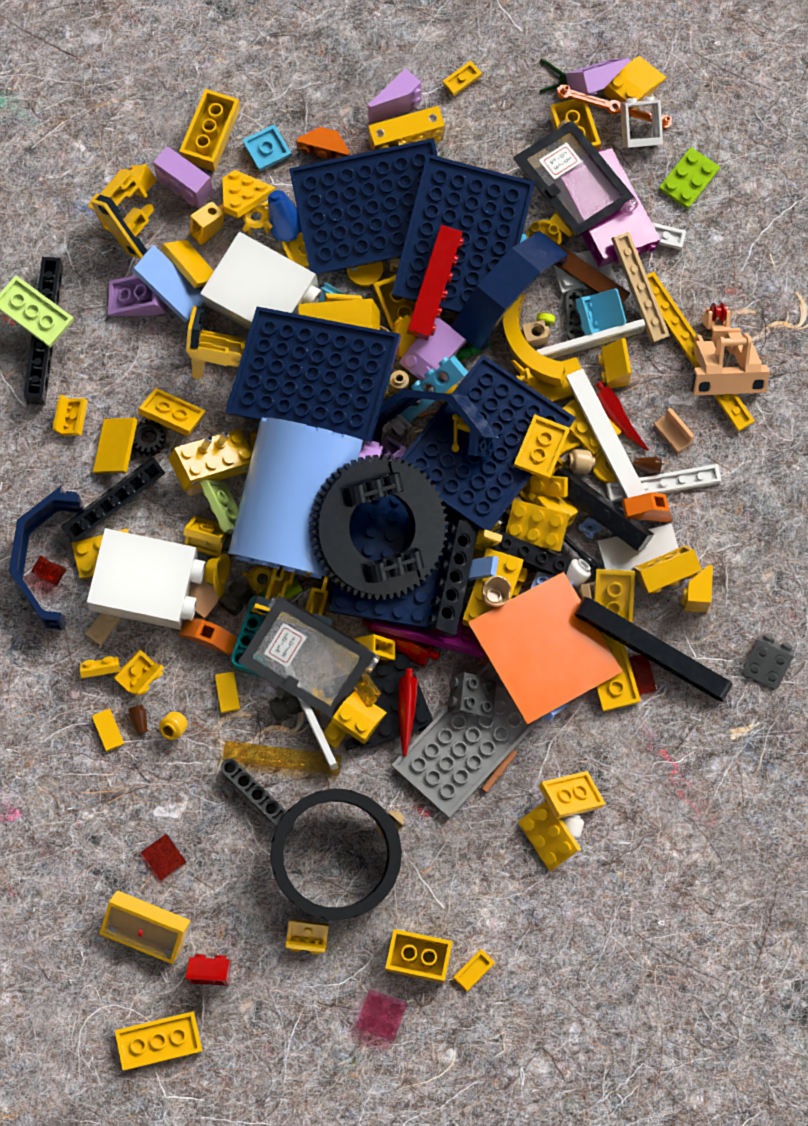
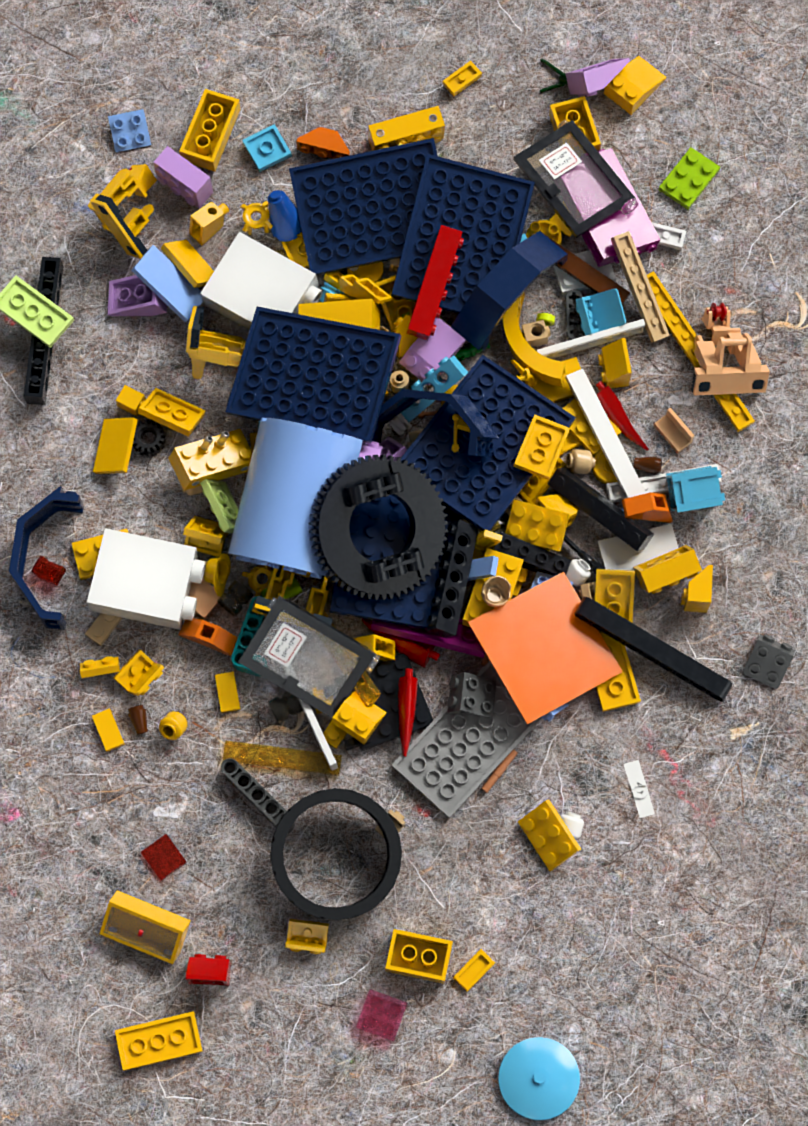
(70, 416): yellow bracket -> none
(112, 500): black brick -> none
(129, 130): none -> light blue hinge
(130, 400): none -> yellow brick
(243, 193): yellow plate -> none
(356, 287): none -> yellow slope
(396, 98): lavender slope -> none
(539, 1078): none -> medium azure dish
(555, 487): yellow plate -> none
(564, 92): orange piece -> none
(571, 794): yellow plate -> none
(589, 522): light blue plate -> none
(639, 789): none -> white piece
(642, 675): clear red tile -> none
(657, 138): white window -> none
(694, 489): none -> medium azure container

